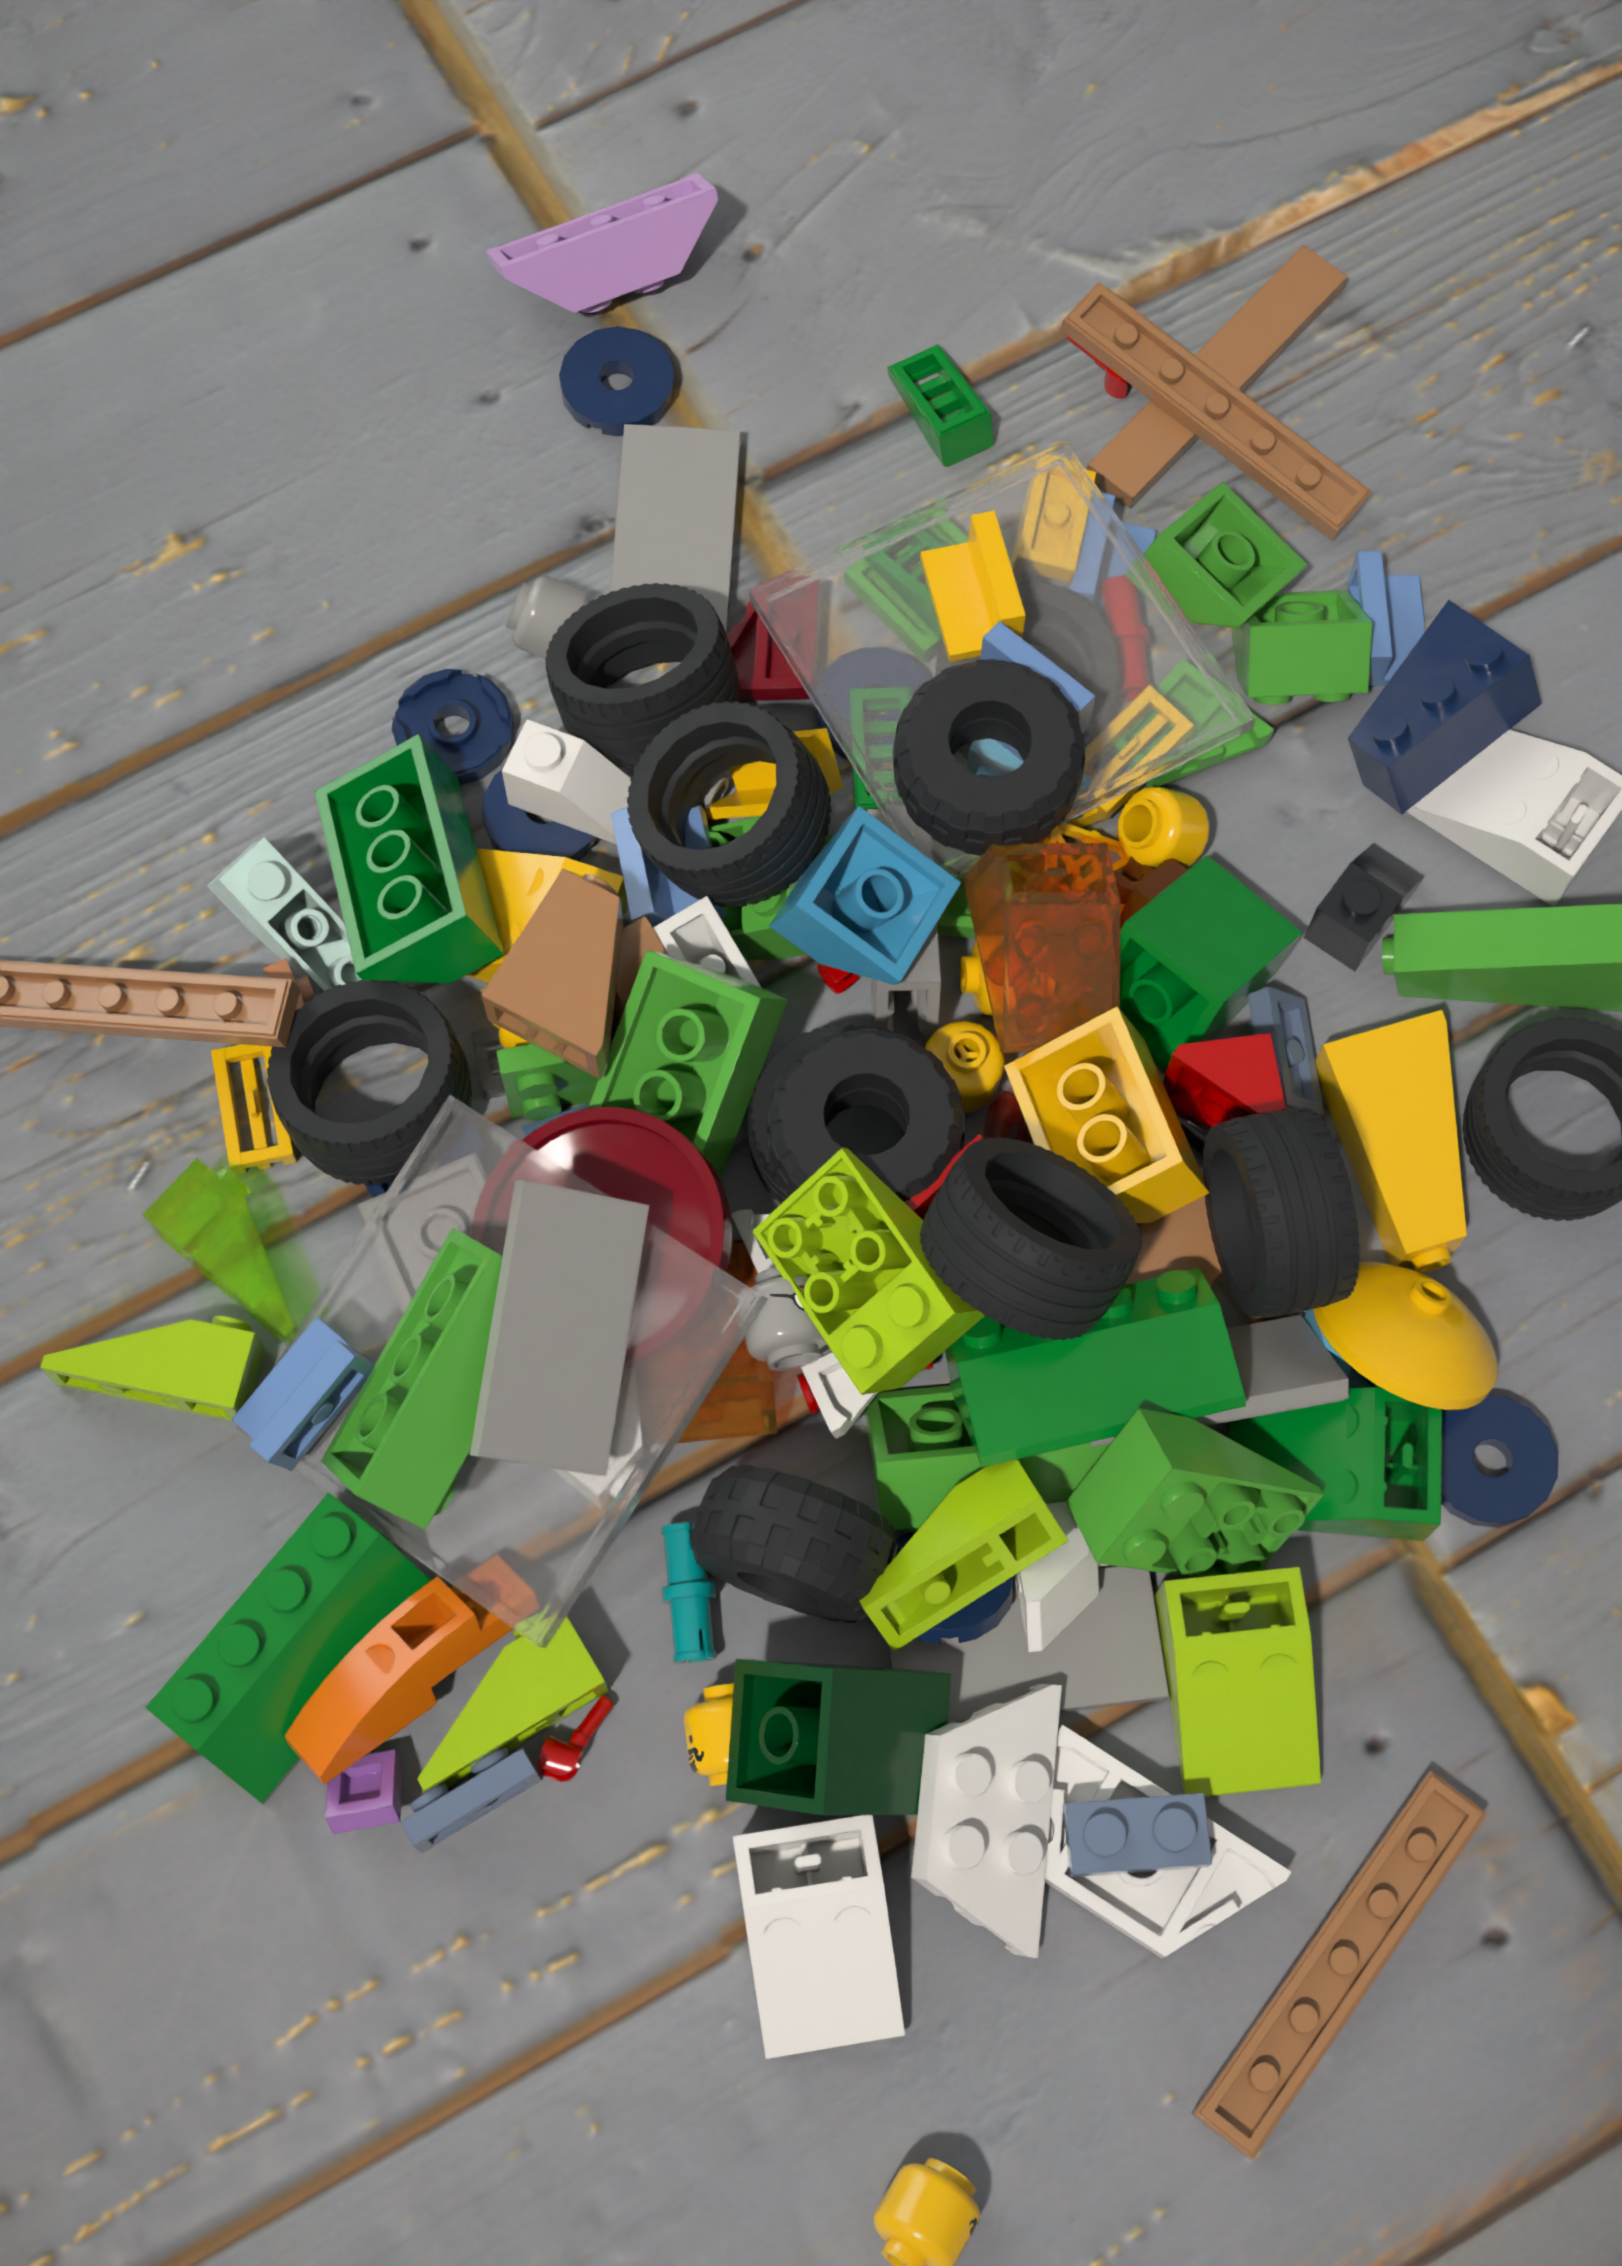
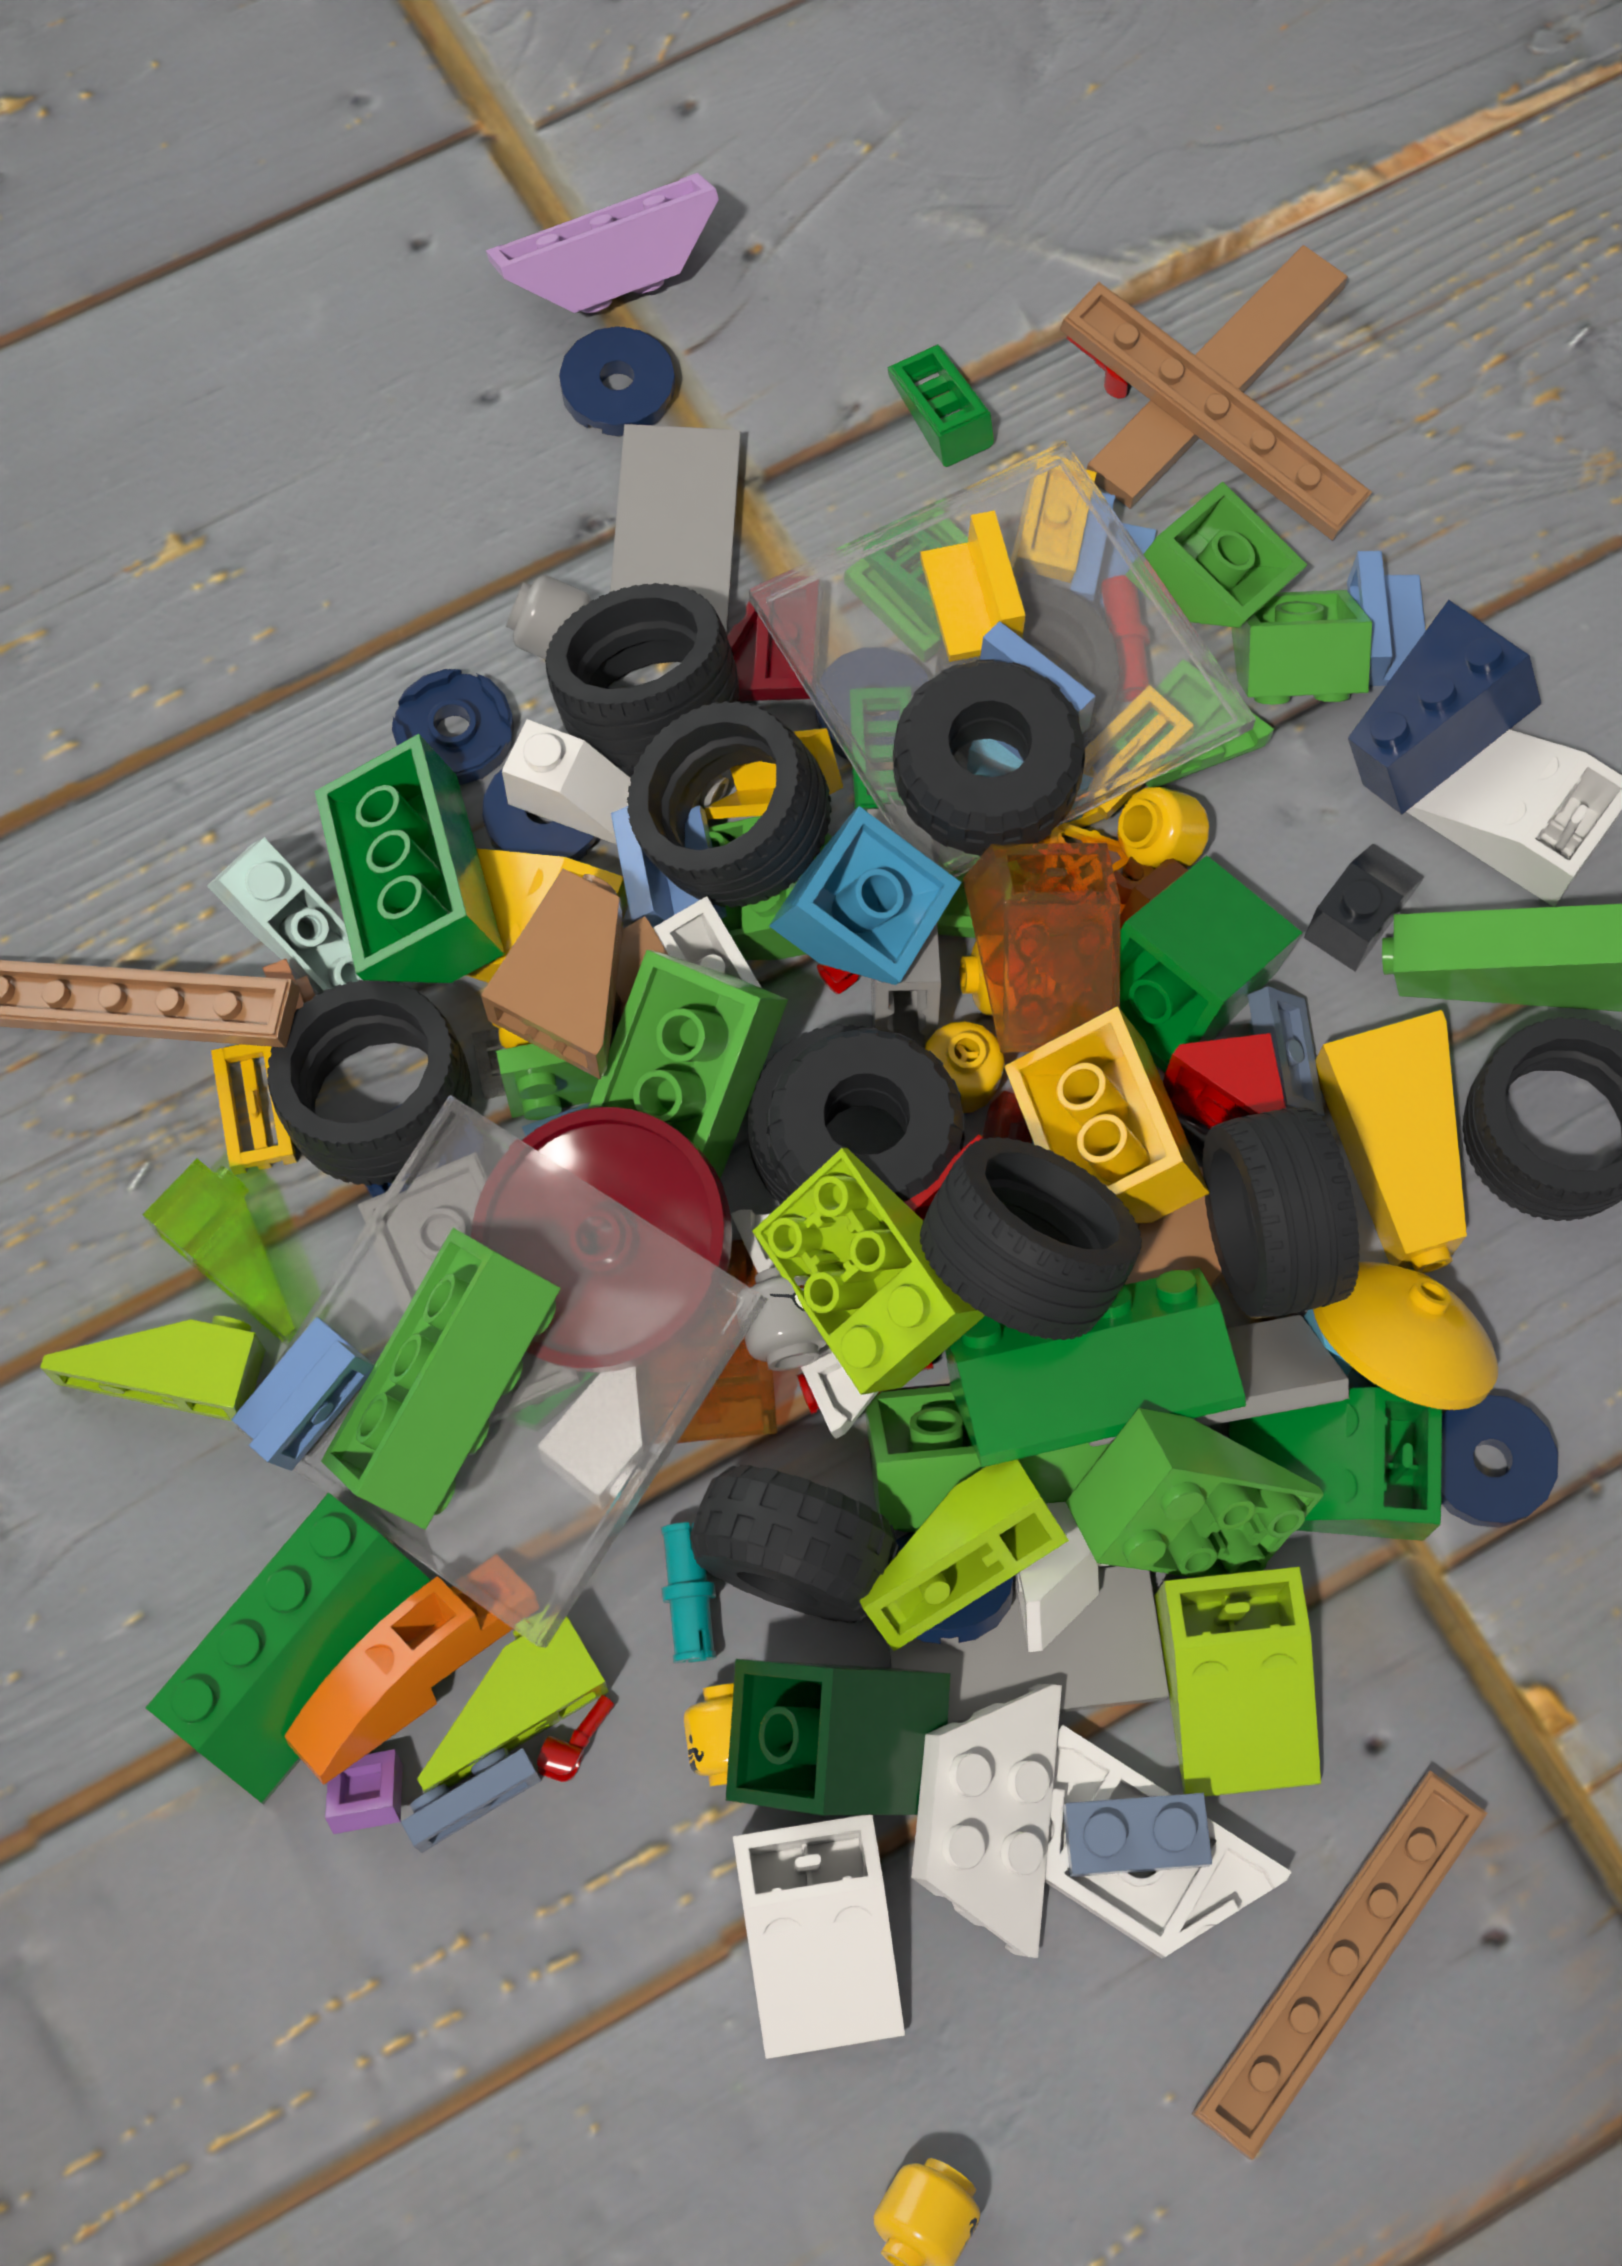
(559, 1329): light grey tile -> none

